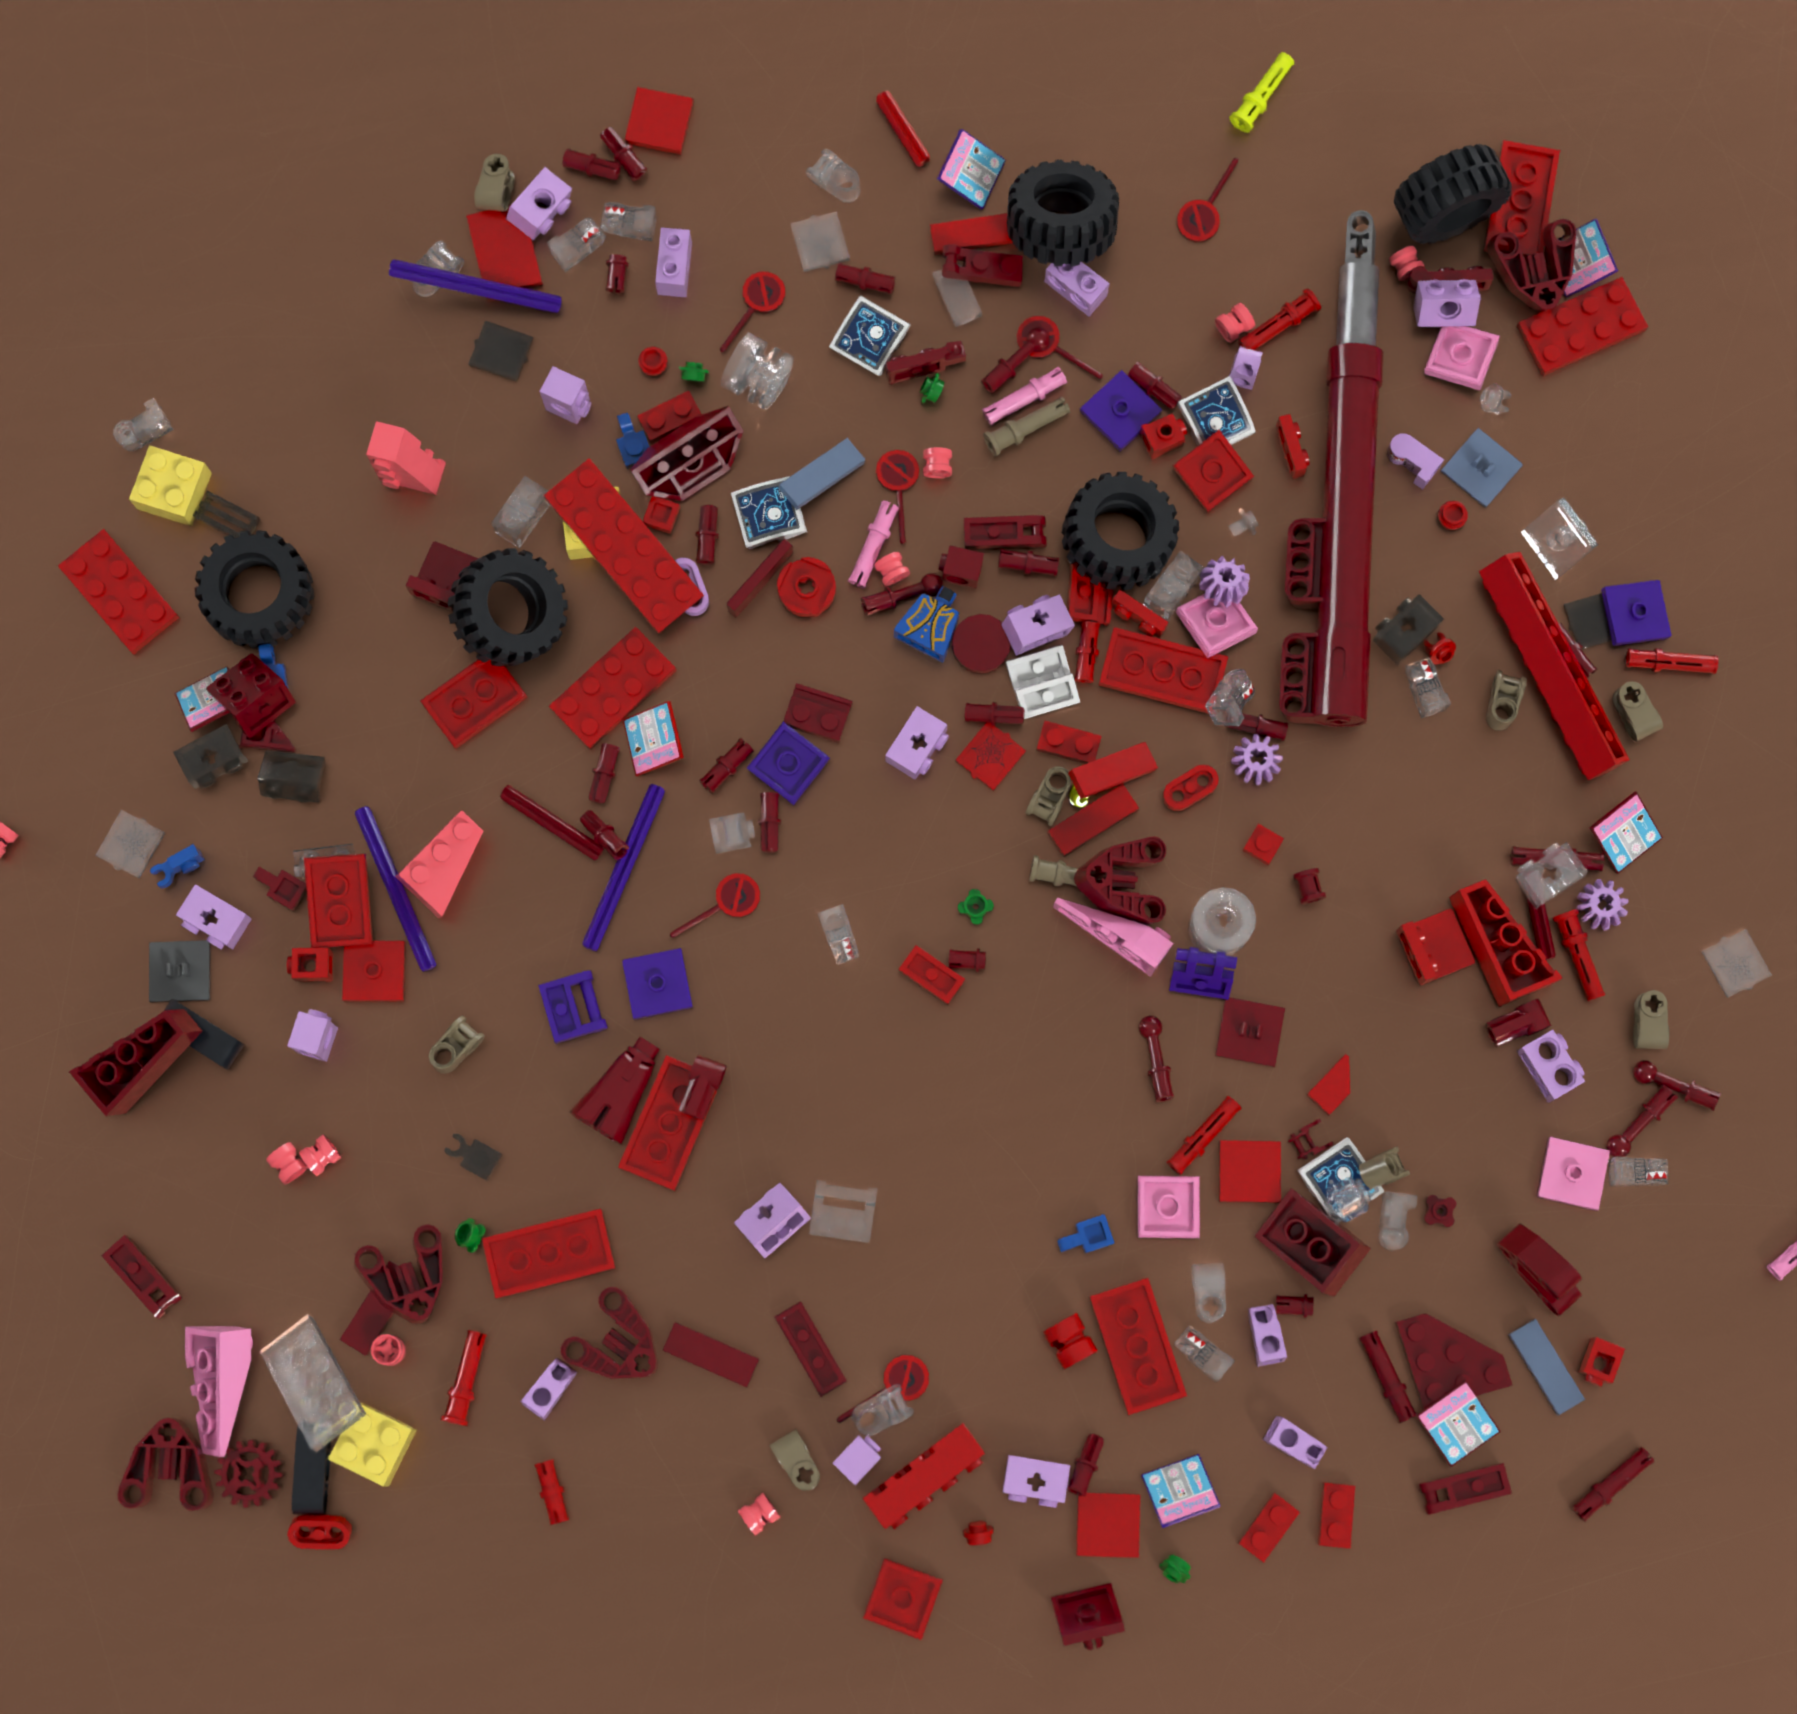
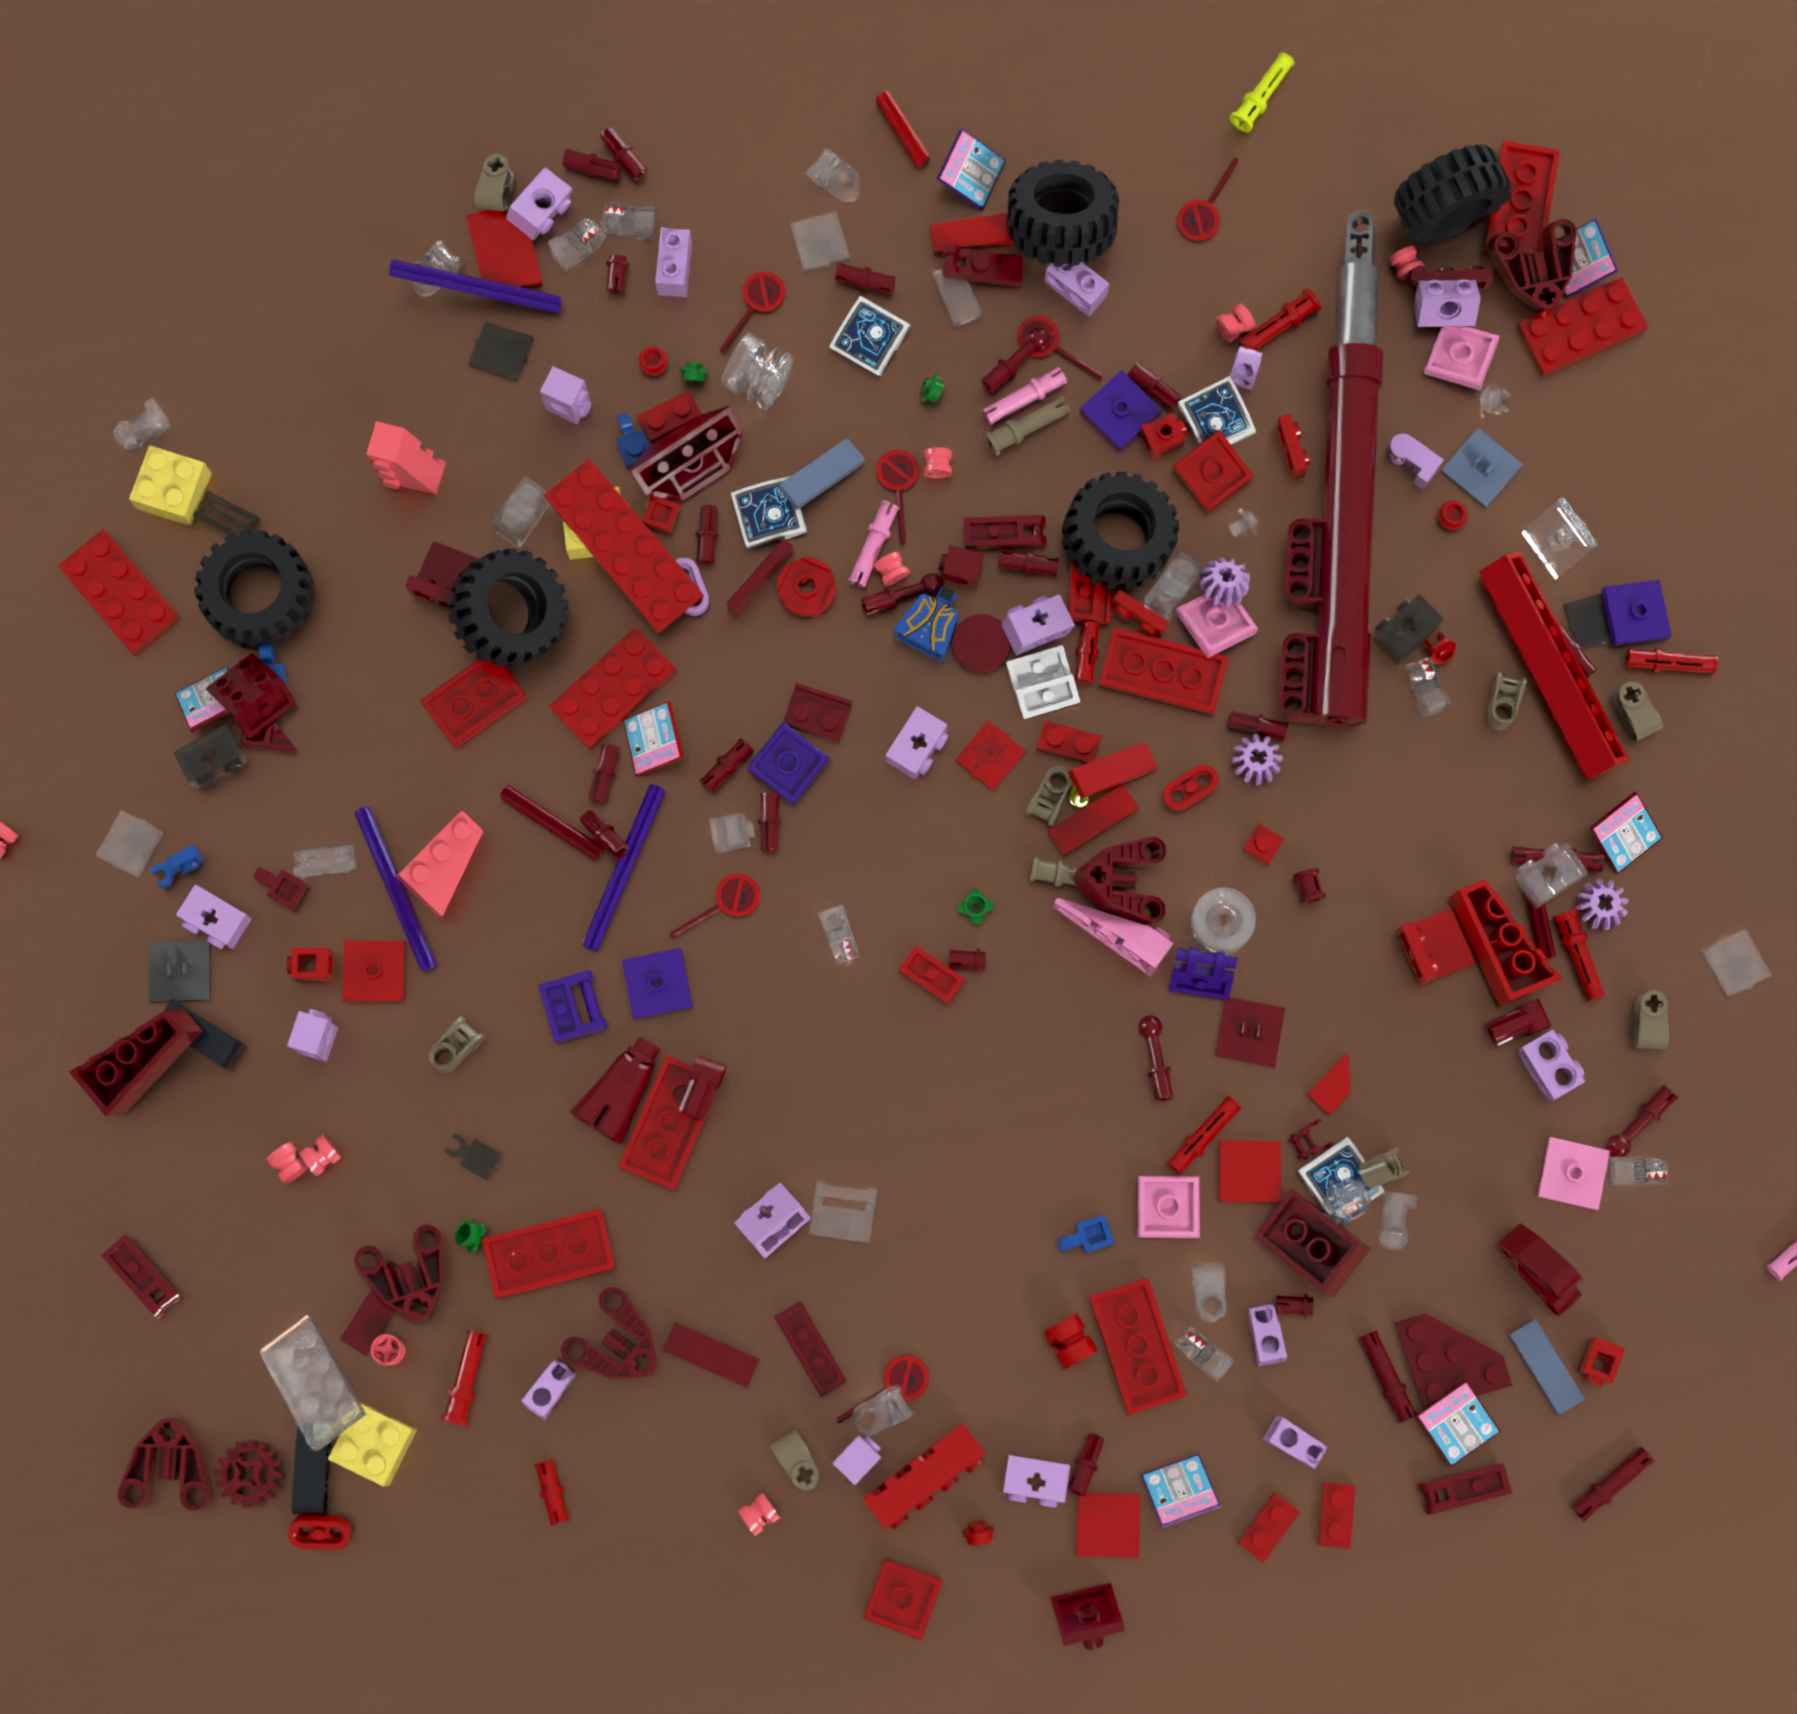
(220, 1369): bright pink wedge -> none
(291, 776): clear smoke bracket -> none
(338, 900): red tile -> none
(659, 120): red tile -> none
(925, 362): dark red hinge -> none
(994, 713): dark red axle -> none
(1175, 1569): green plate -> none
(1230, 698): clear leg -> none
(1433, 1217): dark red plate -> none
(1646, 1073): dark red pin -> none

